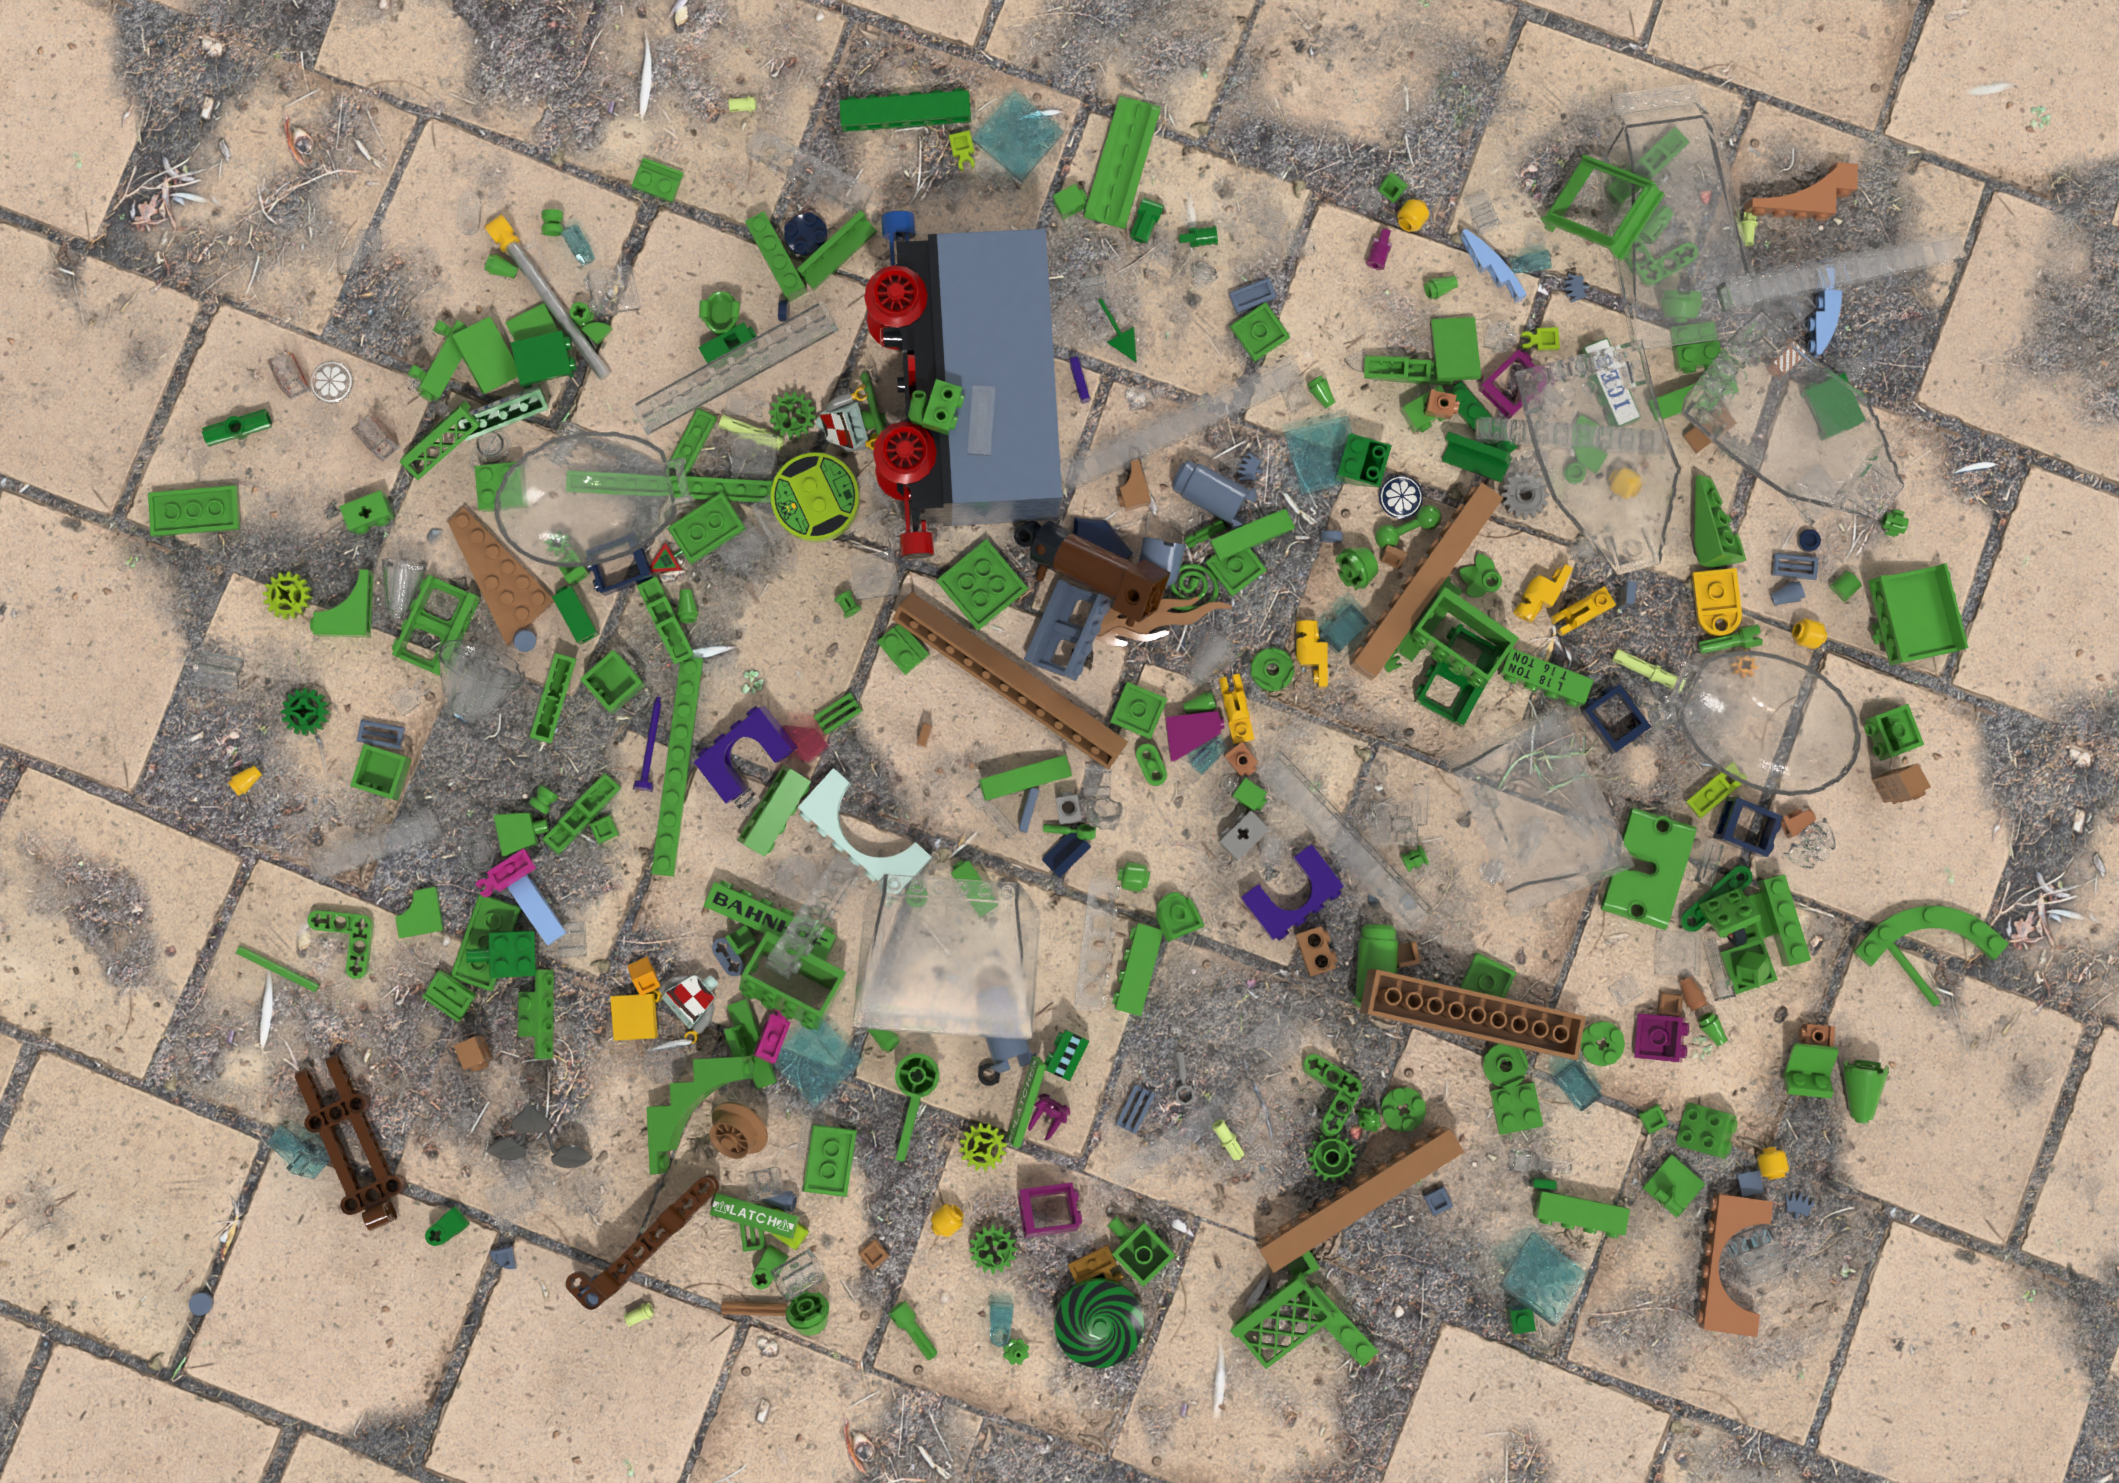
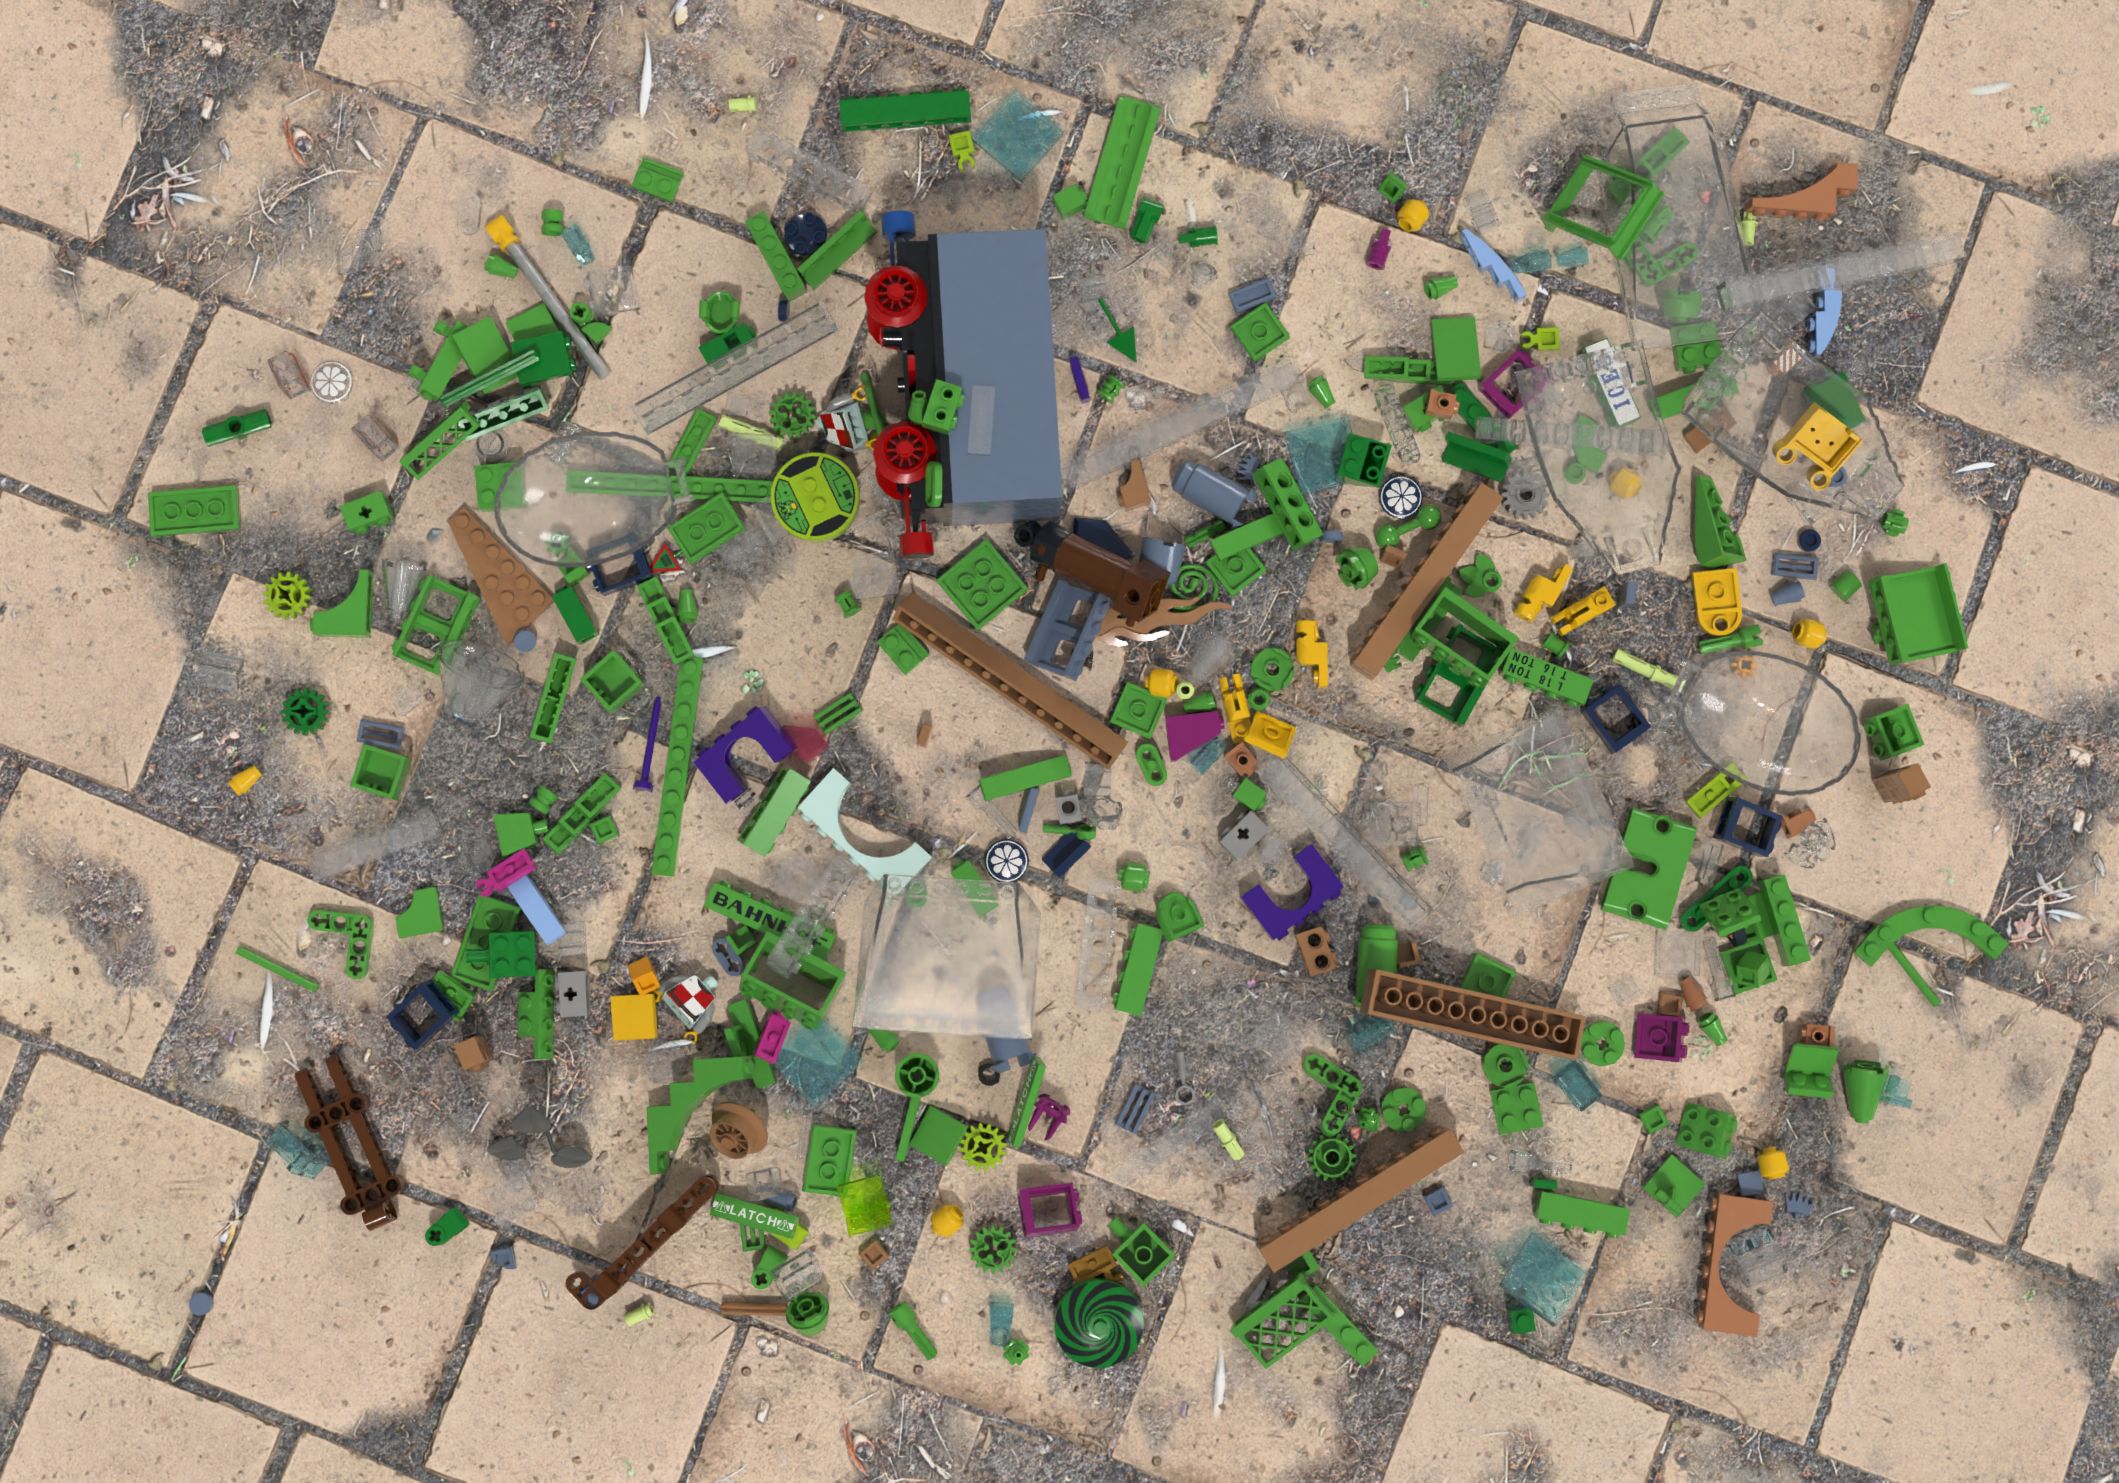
(436, 1000): none -> dark blue window
(489, 378): none -> green axle
(579, 983): none -> light grey brick
(864, 1205): none -> clear neon green bracket
(933, 484): none -> bright green tile
(938, 1135): none -> bright green tile
(1006, 861): none -> dish
(1066, 1055): green slope -> none
(1110, 389): none -> bright green bush
(1162, 682): none -> yellow head
(1186, 685): none -> yellowish green pin
(1258, 692): none -> bright green plate
(1270, 734): none -> yellow tile
(1287, 504): none -> bright green brick
(1343, 628): clear light blue brick -> none
(1371, 1035): none -> clear light blue piece
(1399, 423): none -> clear beam
(1555, 644): none -> bright green bush
(1573, 258): none -> clear light blue cone
(1576, 288): sand blue piece -> none
(1820, 439): none -> yellow piece
(1838, 478): none -> sand blue tile
(1896, 1092): none -> clear light blue panel

